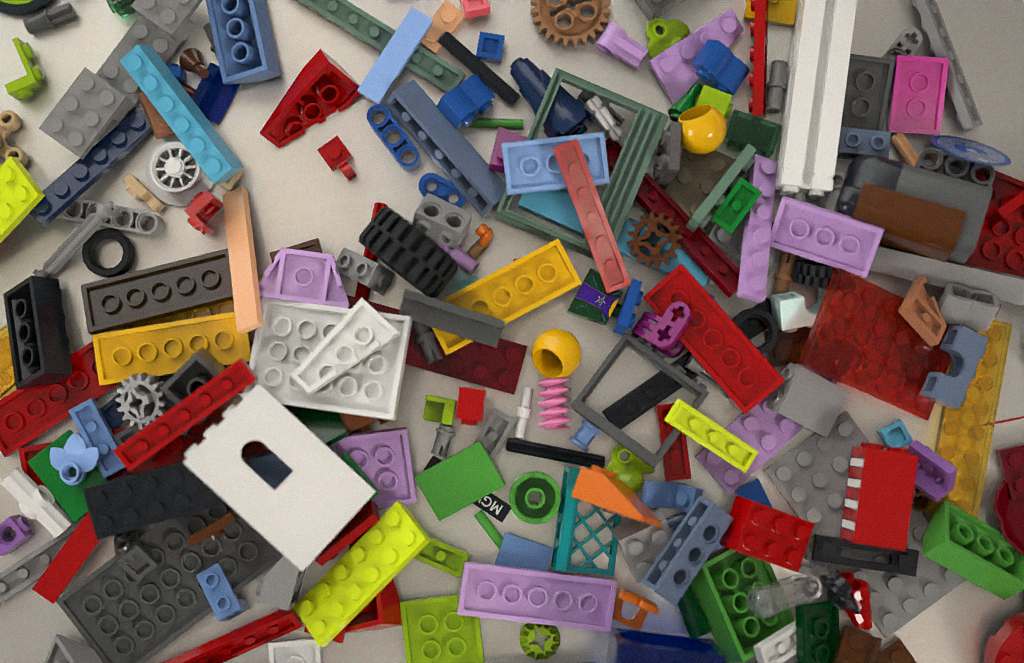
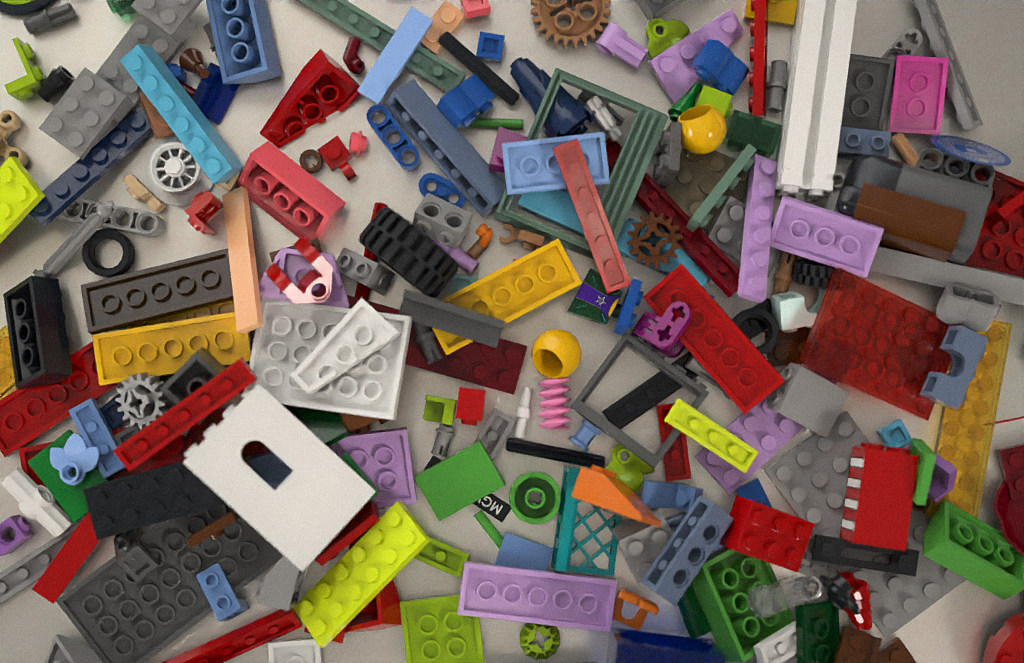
(56, 83): none -> black cone
(289, 193): none -> coral slope
(302, 292): none -> piece
(305, 166): none -> reddish brown bush
(351, 58): none -> dark red arm
(357, 142): none -> coral plate
(528, 239): none -> medium nougat plate
(736, 206): green plate -> none
(923, 312): nougat wing -> none
(924, 469): none -> bright green tile

